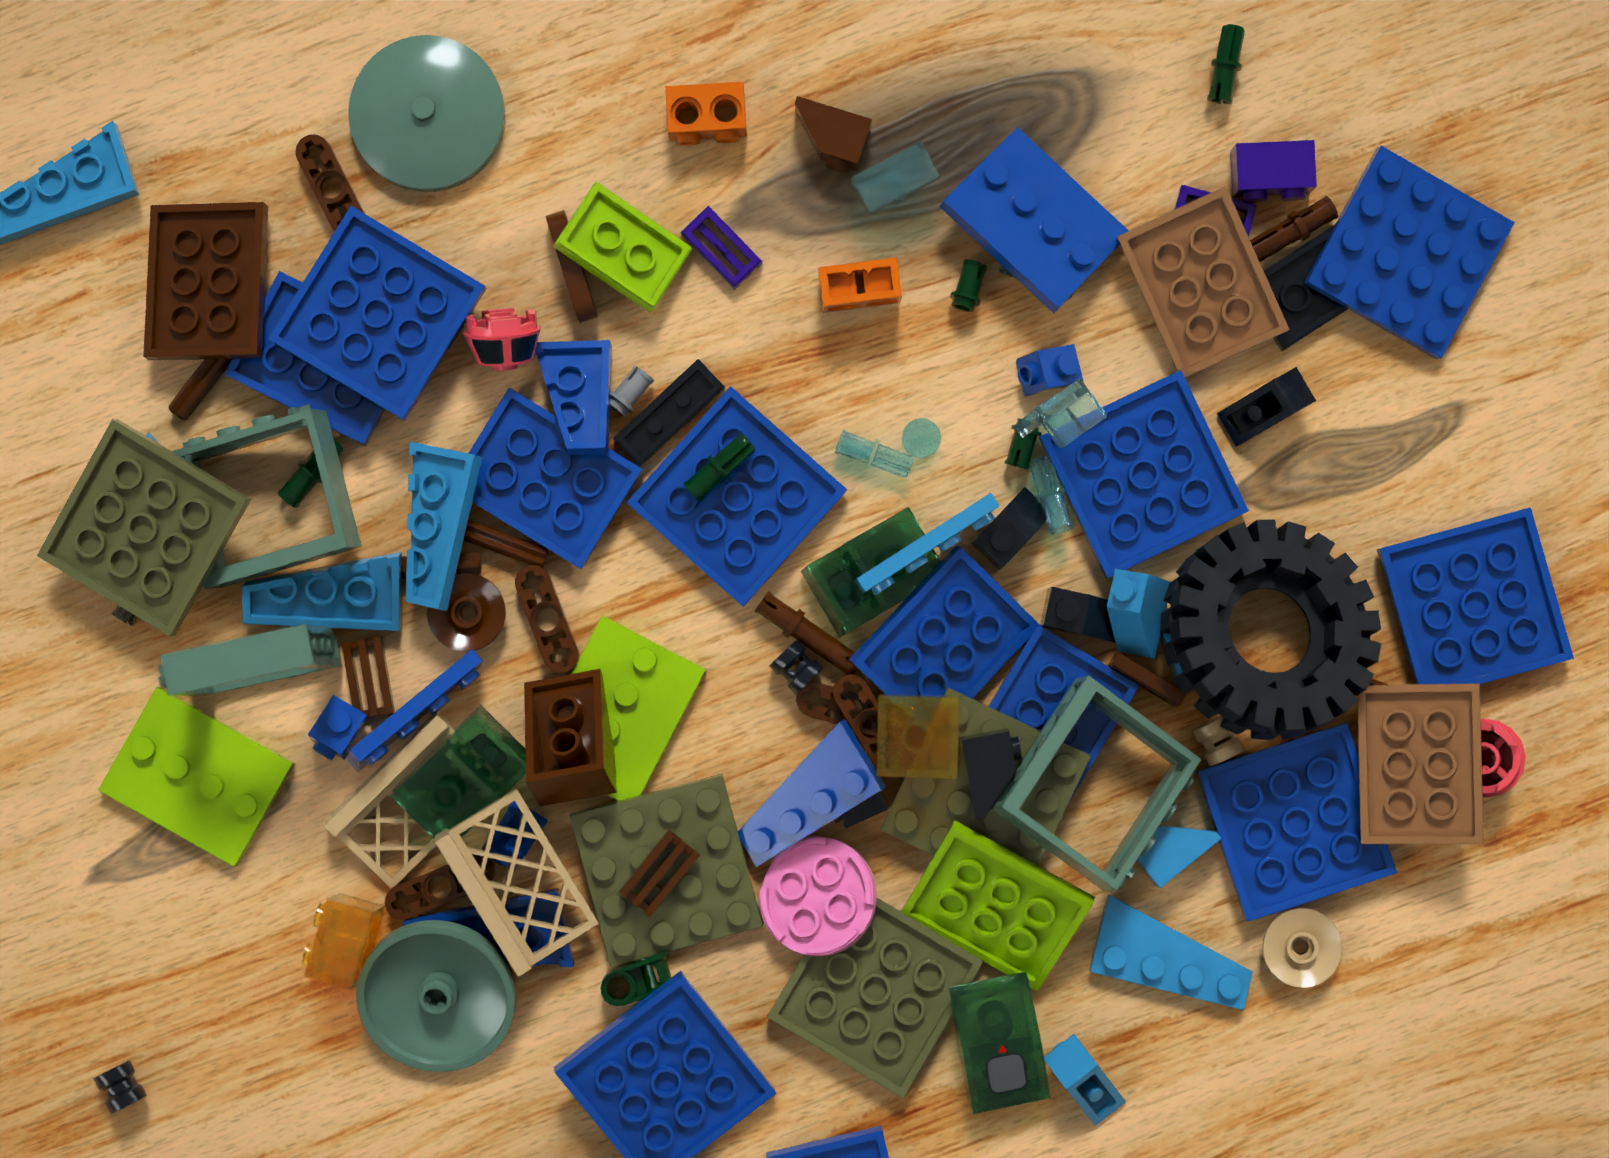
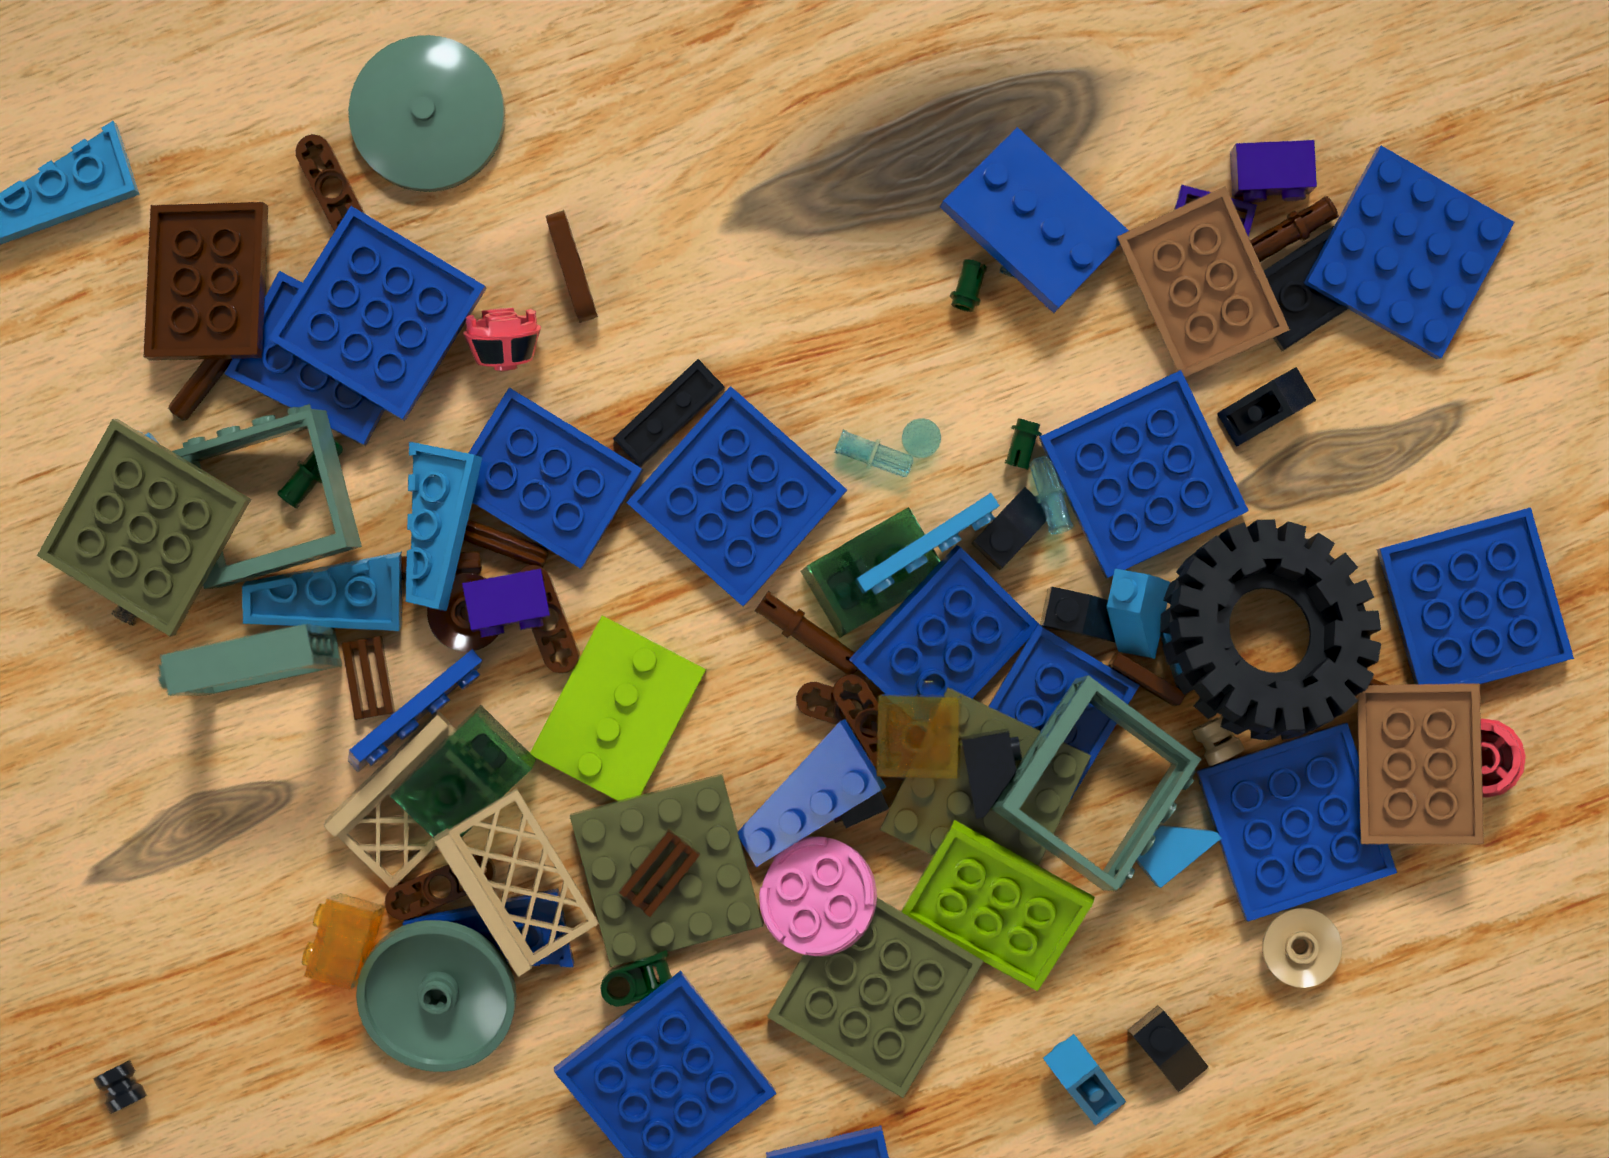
(196, 776): lime plate -> none
(336, 728): blue bracket -> none
(504, 843): blue bracket -> none
(506, 602): none -> dark purple brick
(568, 738): reddish brown slope -> none
(580, 391): blue wing -> none
(622, 247): lime tile -> none
(630, 391): light grey pin -> none
(706, 101): orange brick -> none
(719, 467): dark green axle -> none
(744, 271): dark purple tile -> none
(802, 673): black wheel -> none
(834, 133): reddish brown slope -> none
(860, 285): orange brick -> none
(895, 178): clear light blue panel -> none
(999, 1043): clear green slope -> none
(1048, 369): blue bracket -> none
(1064, 415): clear light blue panel -> none
(1154, 955): dark azure wing -> none
(1168, 1048): none -> black slope
(1226, 64): dark green axle -> none

